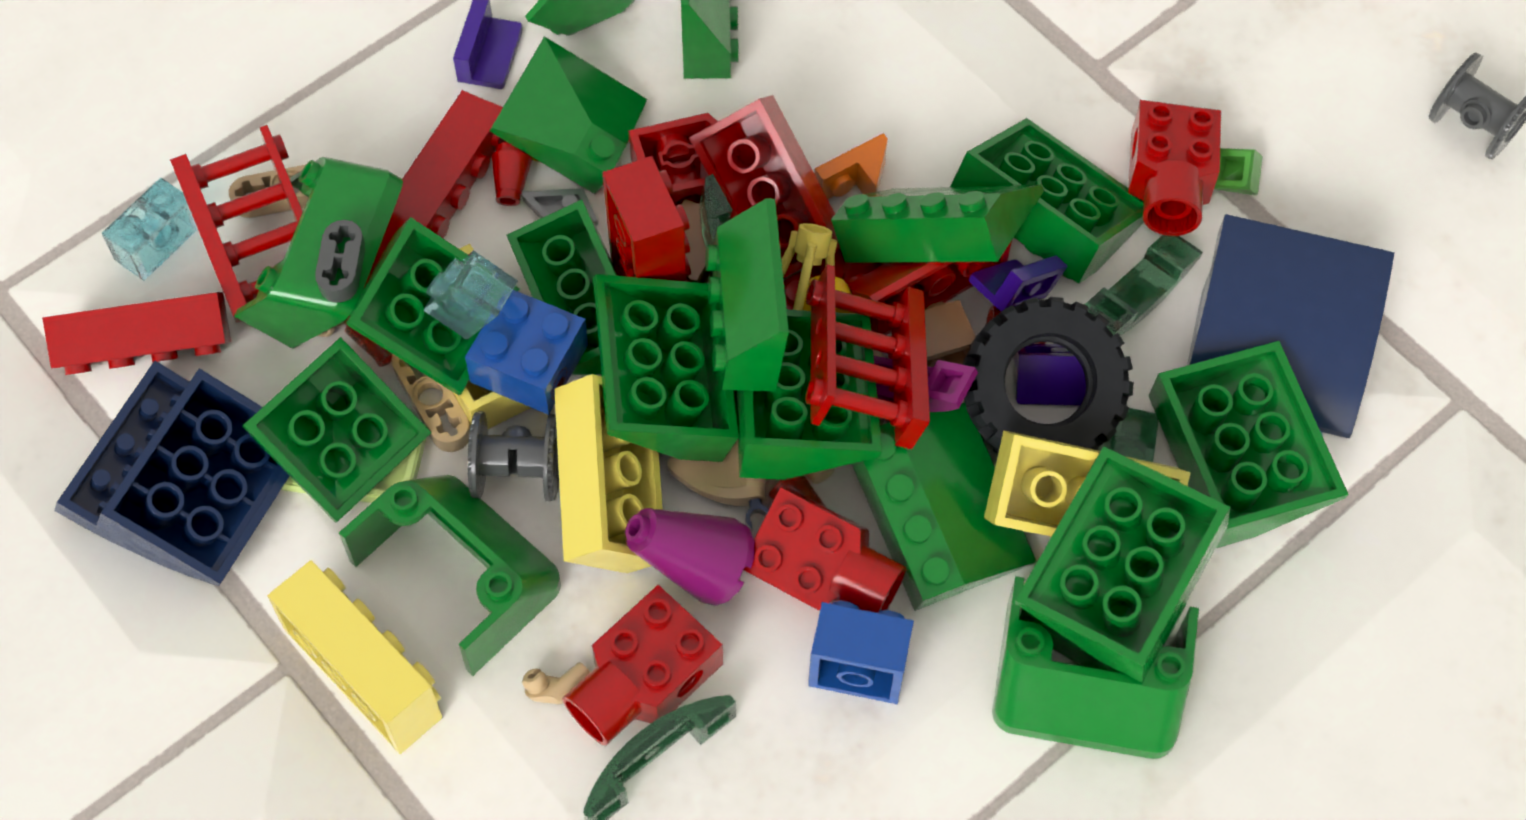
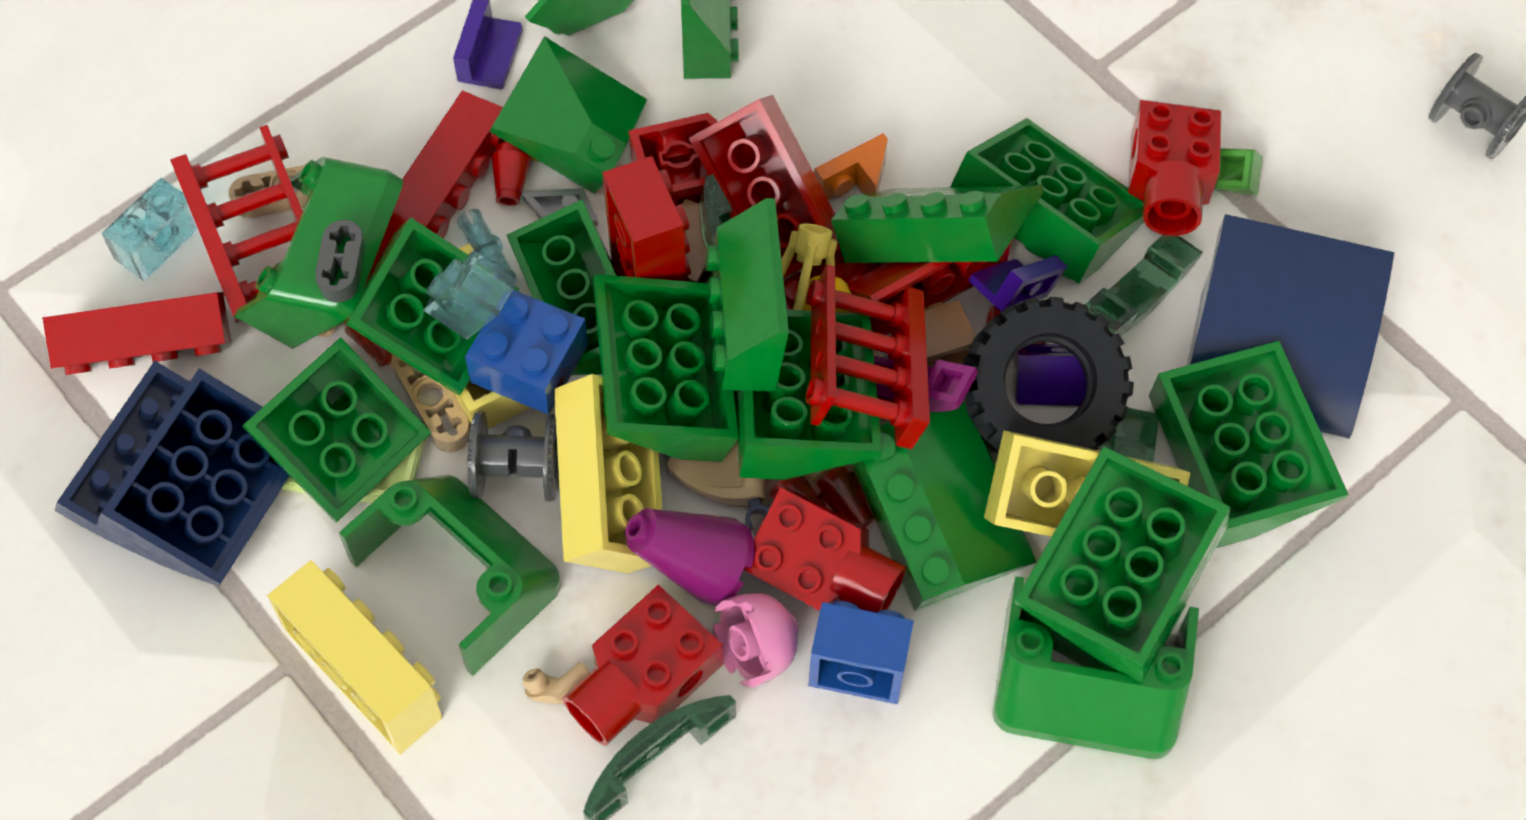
(483, 241): none -> clear light blue pin
(756, 636): none -> bright pink cylinder
(845, 496): none -> clear red cone

